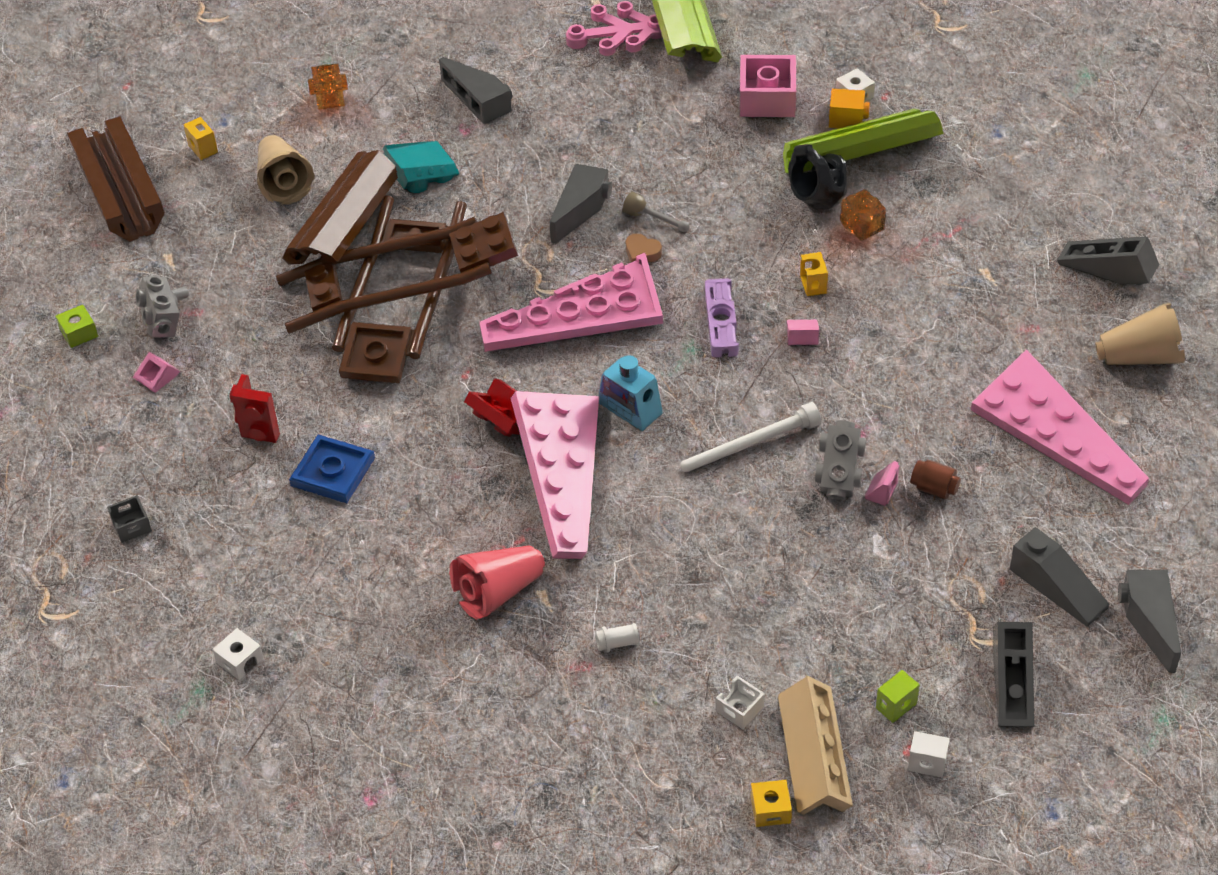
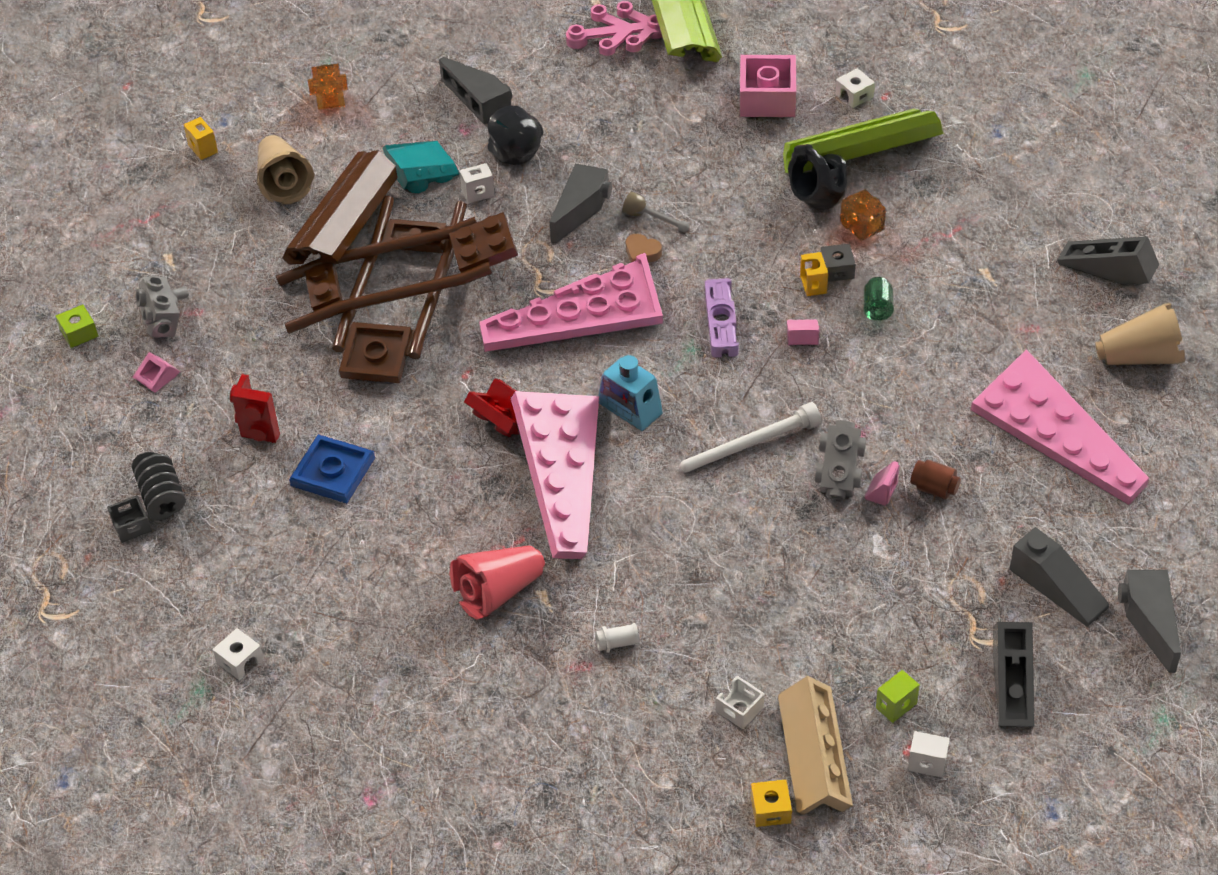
(118, 180): reddish brown piece -> none
(158, 485): none -> dark grey piece
(478, 181): none -> white piece
(514, 135): none -> black helmet
(841, 263): none -> dark grey piece
(847, 108): light orange brick -> none
(878, 299): none -> clear green brick

